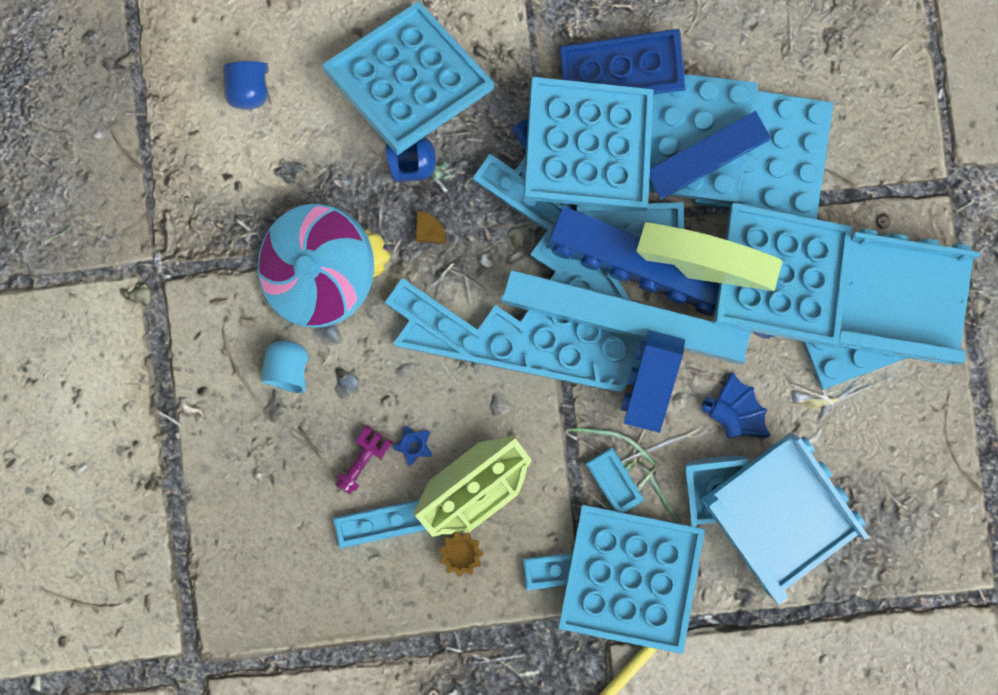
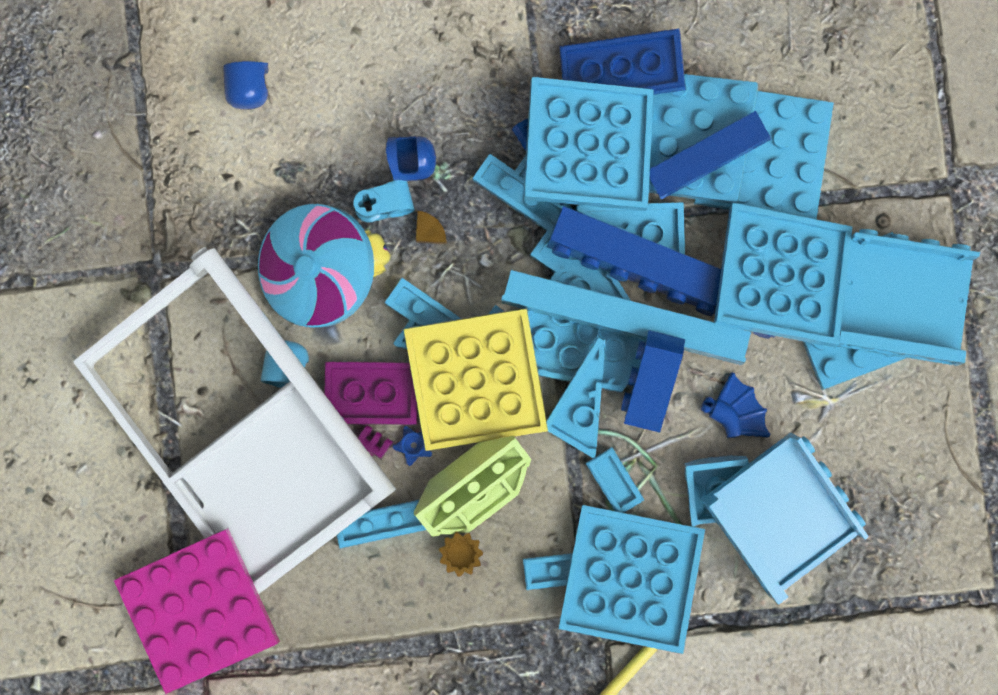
(197, 611): none -> dark pink plate
(281, 473): none -> white door
(372, 392): none -> magenta plate
(386, 200): none -> medium azure piece
(408, 77): medium azure plate -> none
(476, 379): none -> light yellow plate
(578, 409): none -> medium azure wing
(709, 257): yellowish green slope -> none

